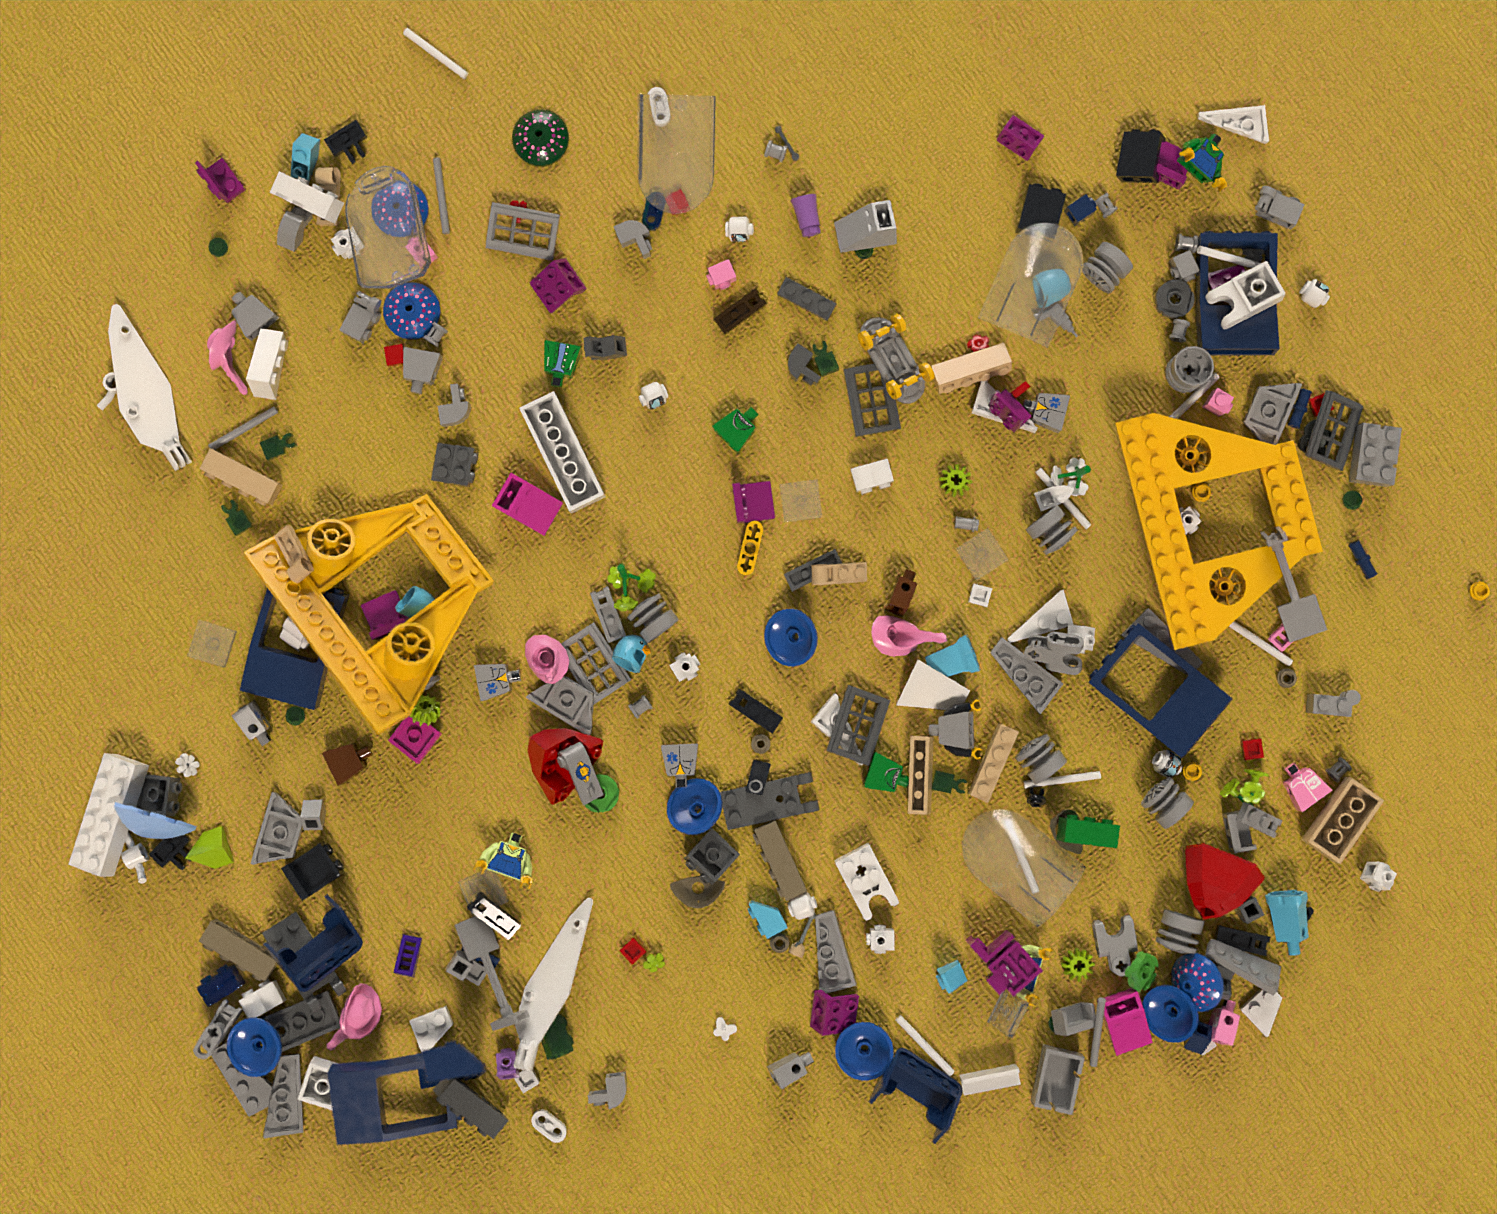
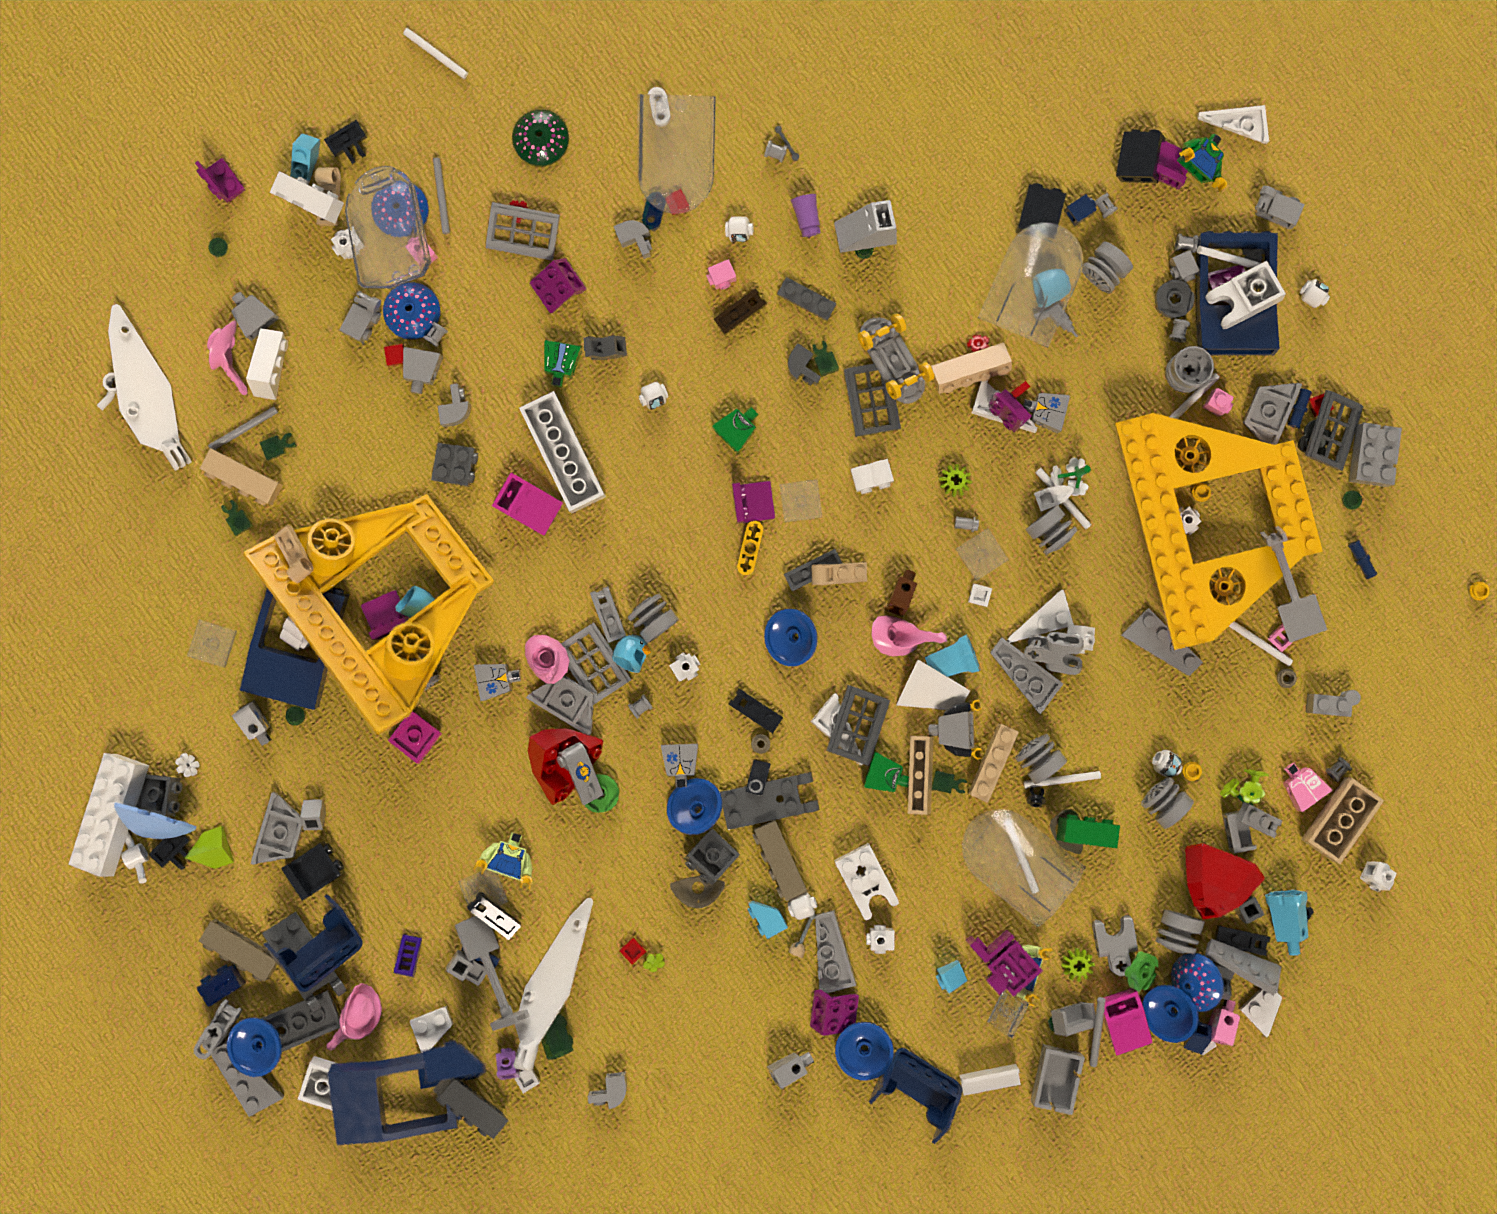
(262, 1000): white brick -> none
(284, 1108): light grey wing -> none
(292, 228): light grey brick -> none
(346, 761): reddish brown torso -> none
(426, 710): lime gear -> none
(548, 1126): white plate -> none
(620, 577): lime plant -> none
(723, 1029): white piece -> none
(779, 949): dark tan plate -> none
(924, 1045): white bar -> none
(1020, 137): magenta bracket -> none
(1187, 711): dark blue window -> none
(1252, 749): red tile -> none

